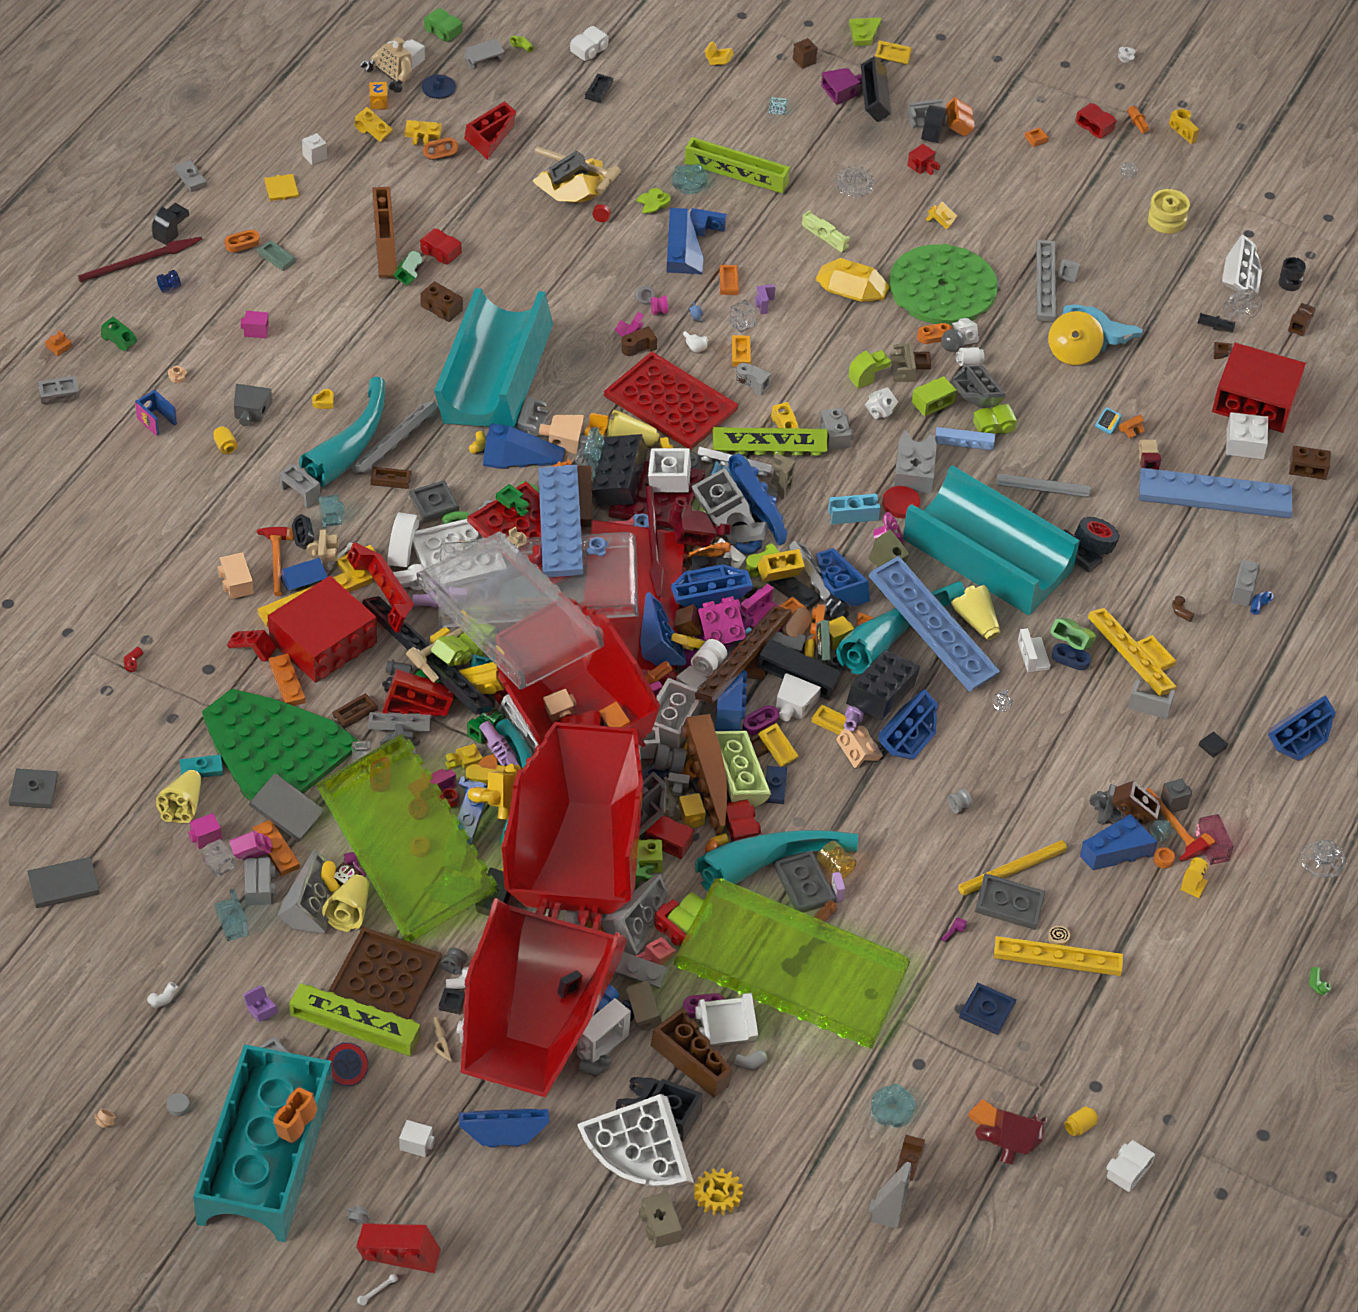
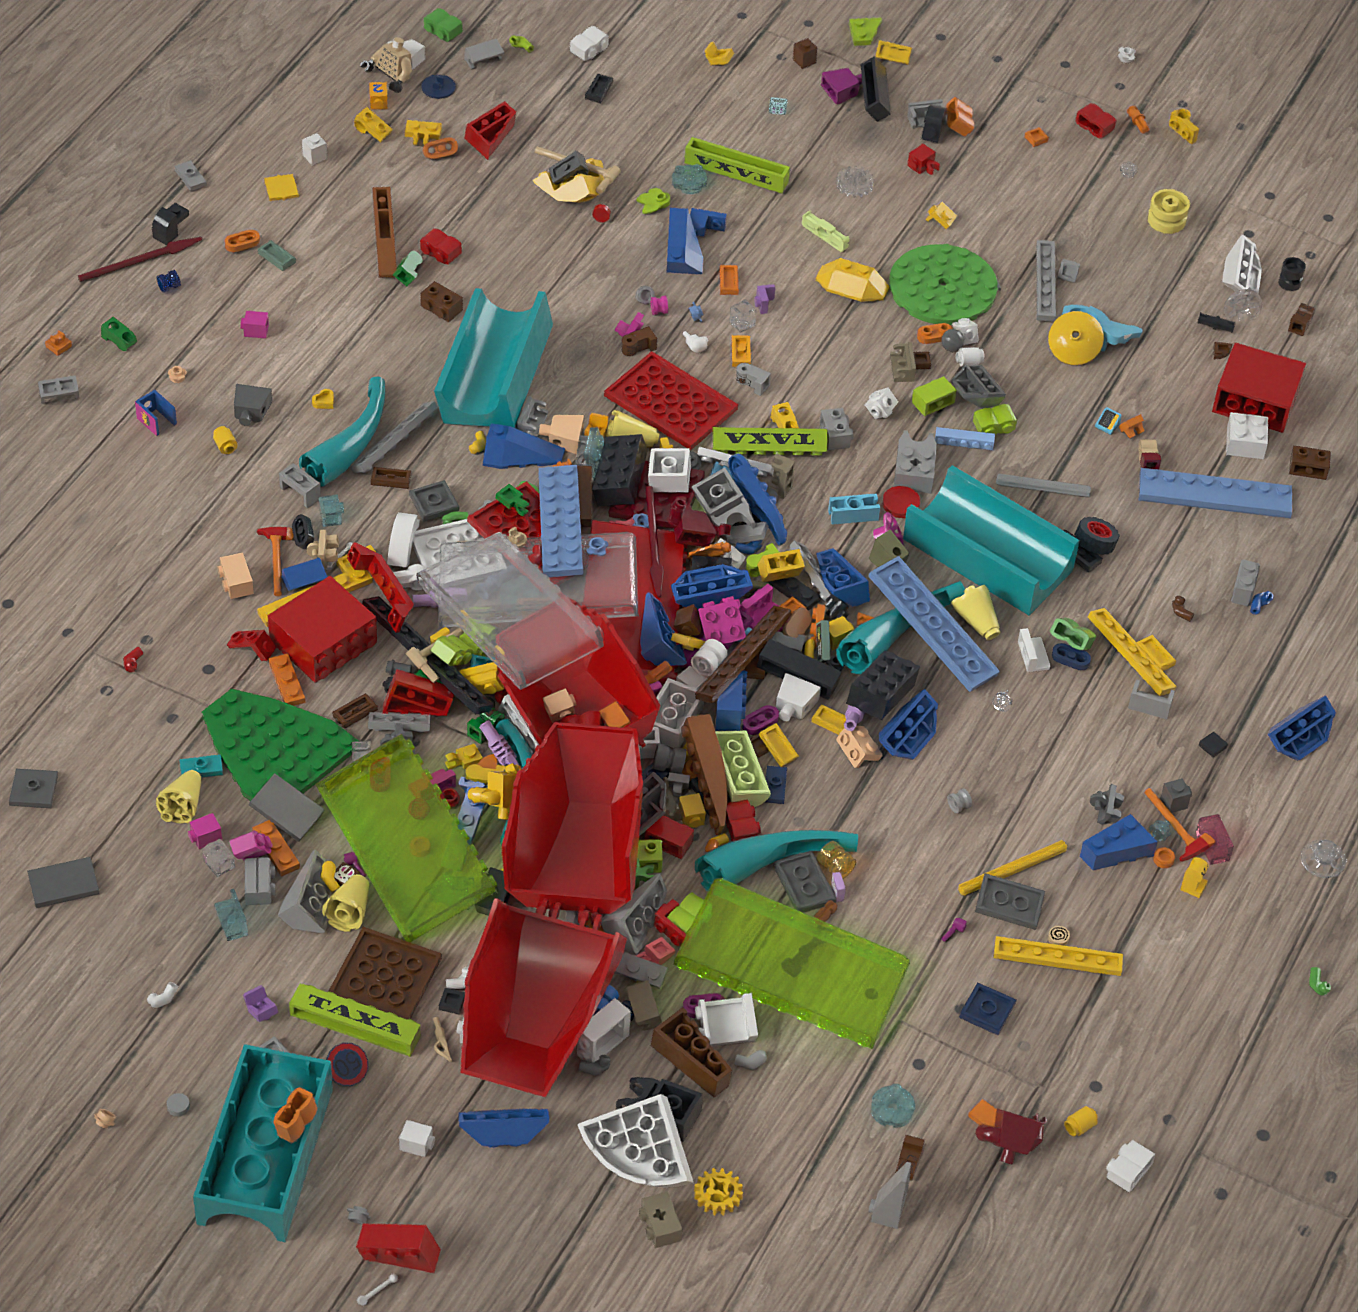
(454, 960): dark grey wheel -> none
(569, 984): black tile -> none
(865, 365): lime brick -> none
(1135, 800): reddish brown brick -> none

